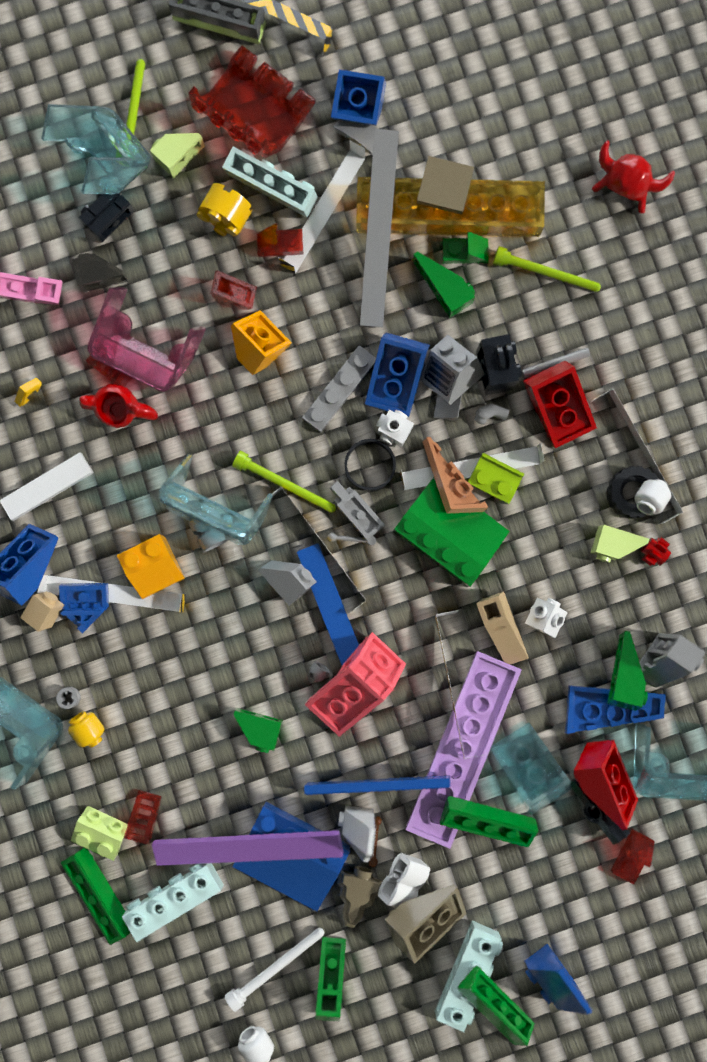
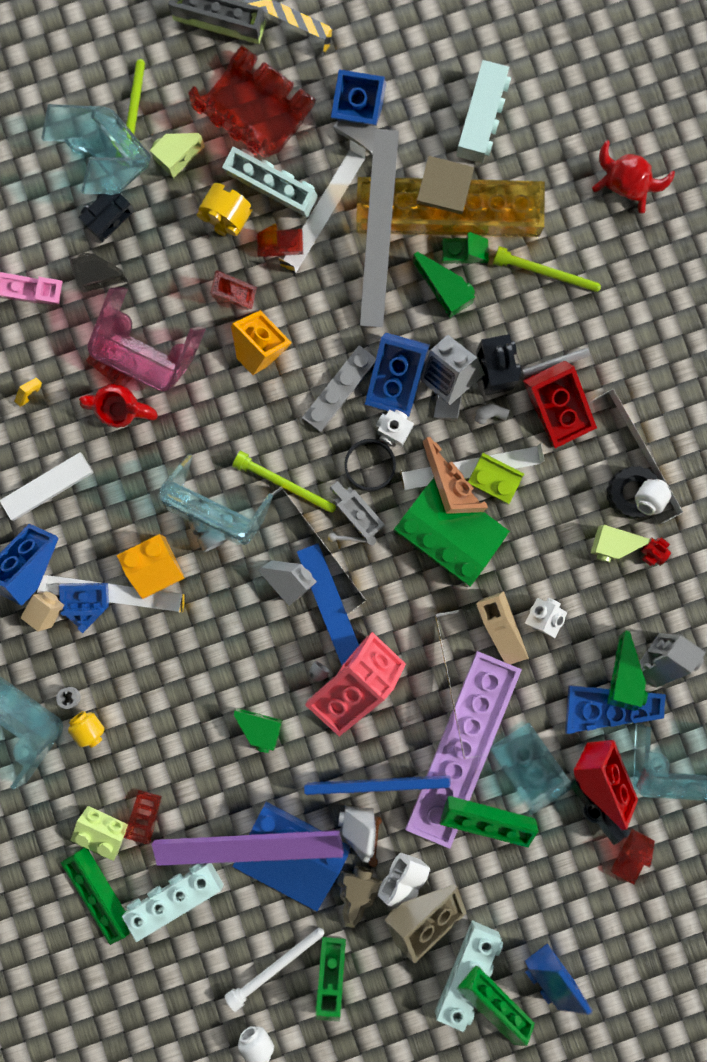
(482, 111): none -> light aqua brick

